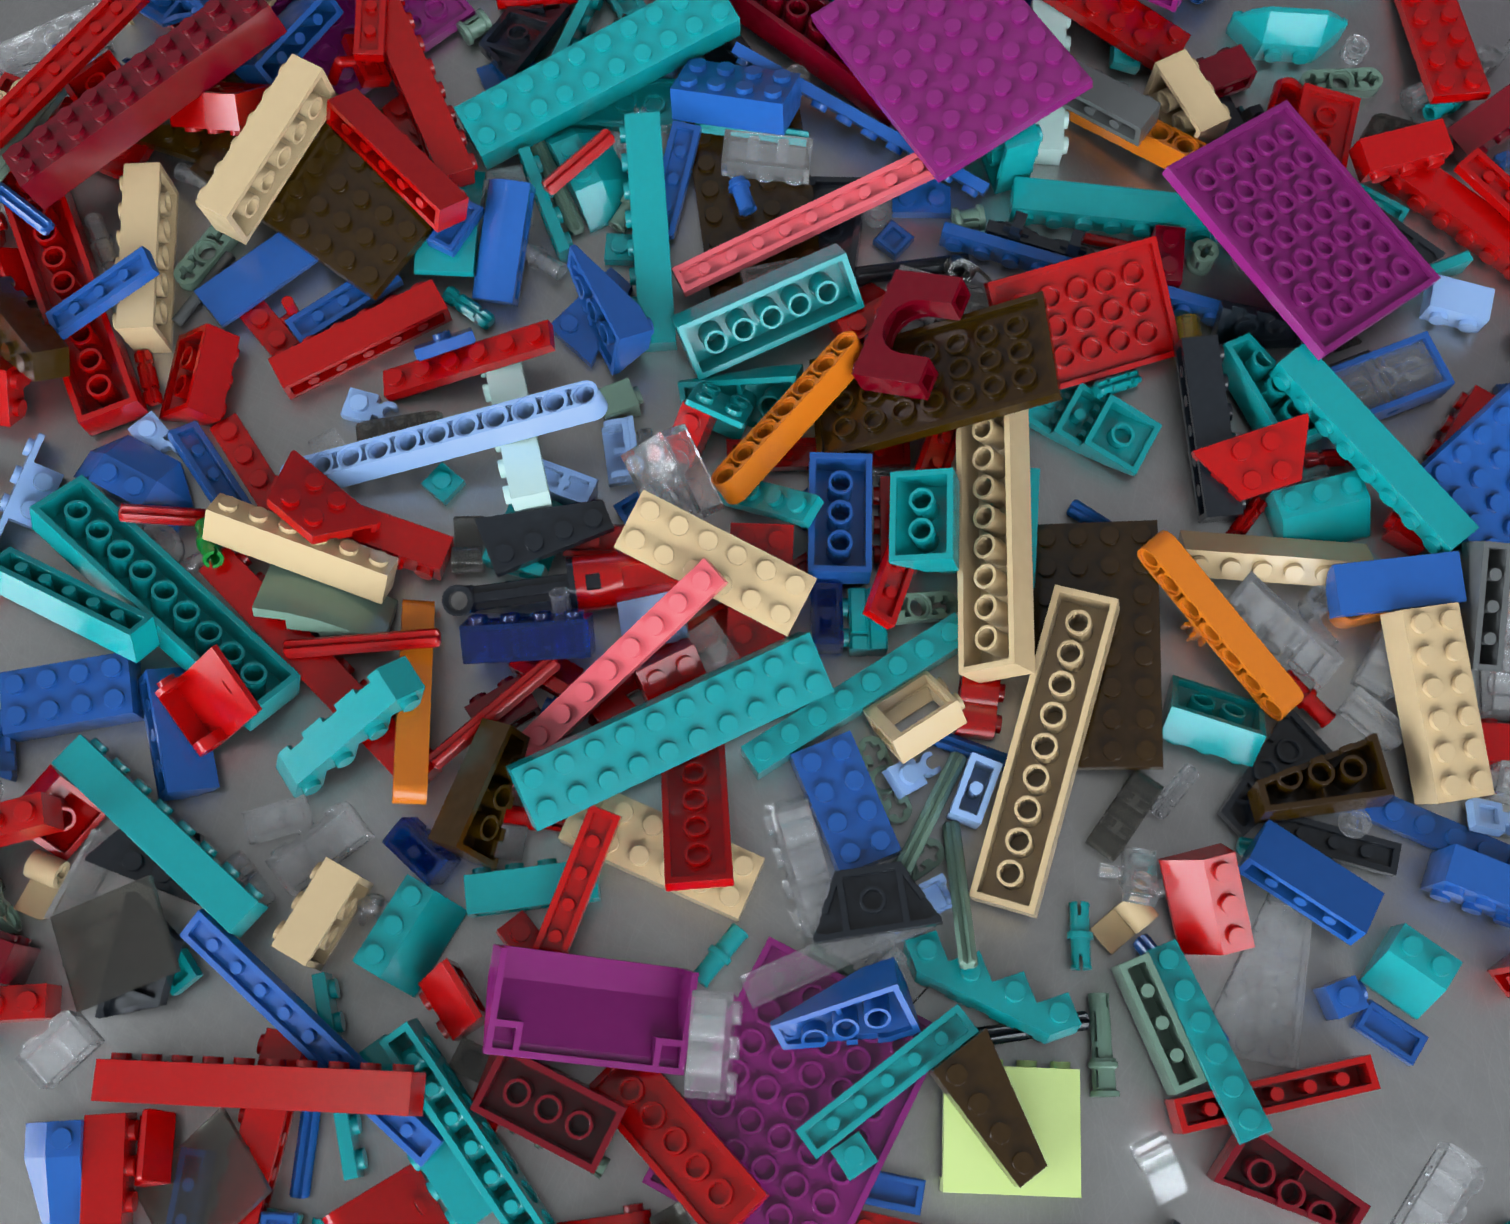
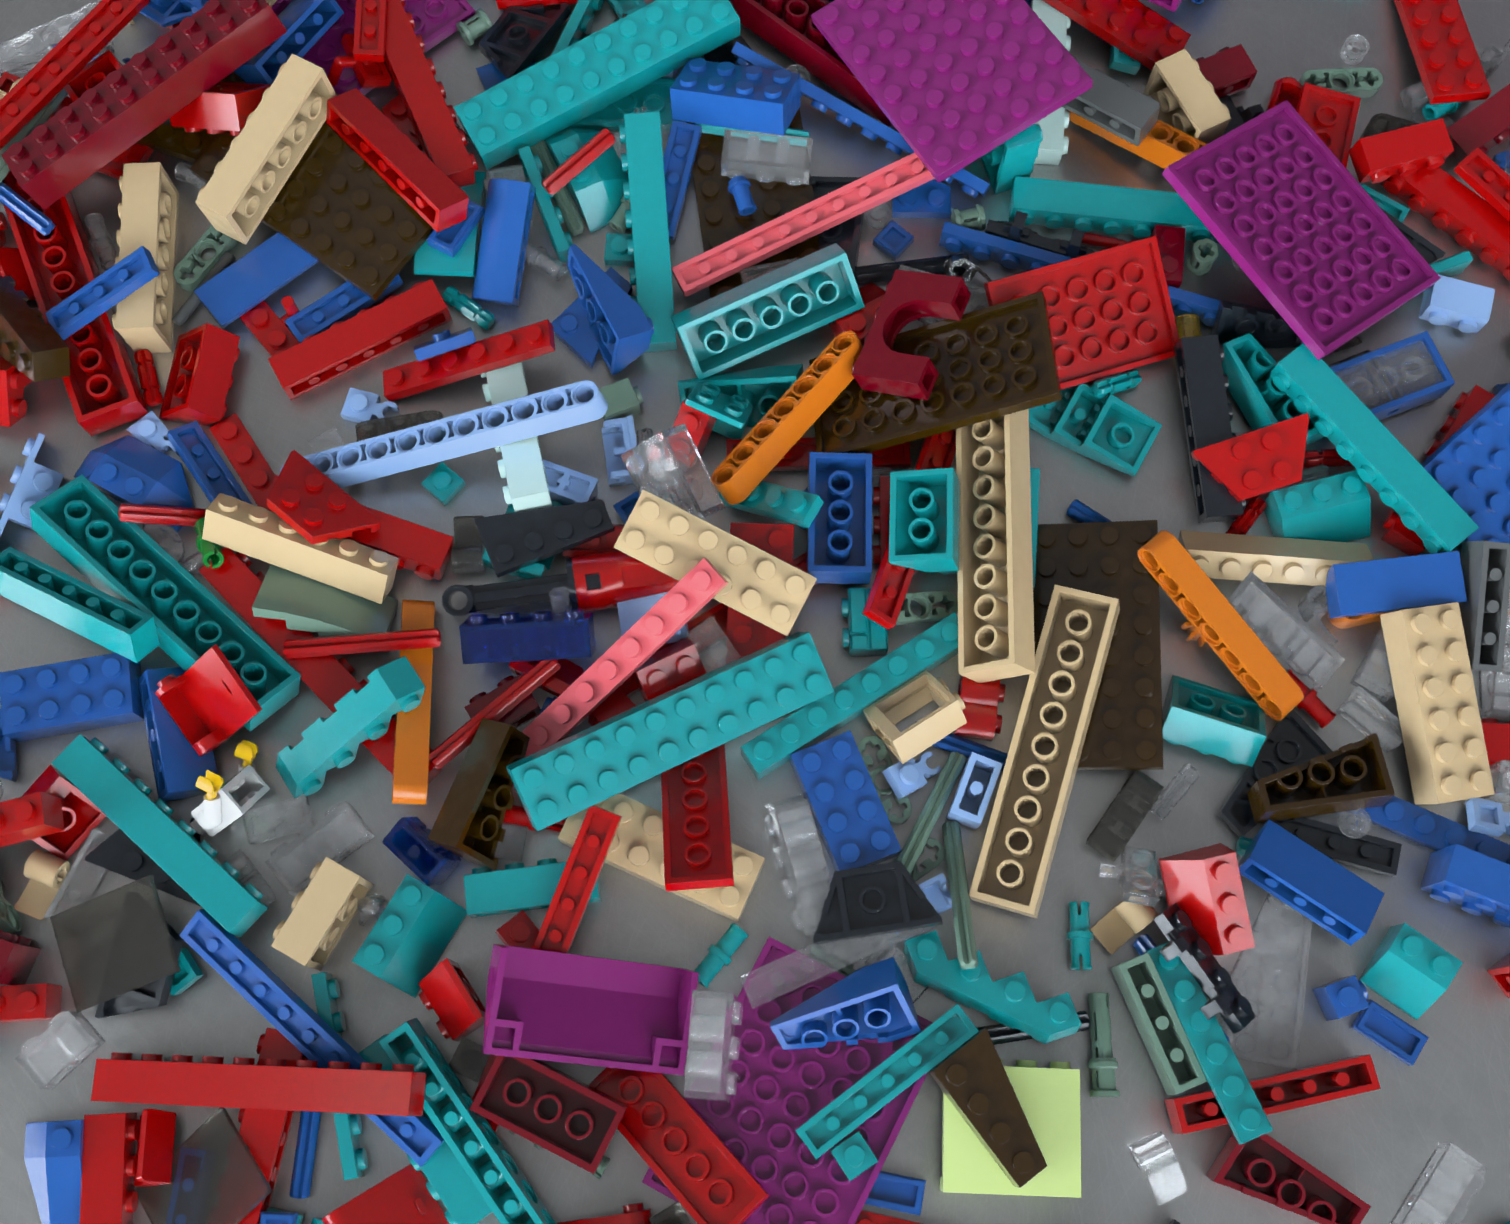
(232, 799): none -> white torso
(827, 617): clear blue brick -> none
(1204, 967): none -> black hinge
(1286, 33): teal wedge -> none

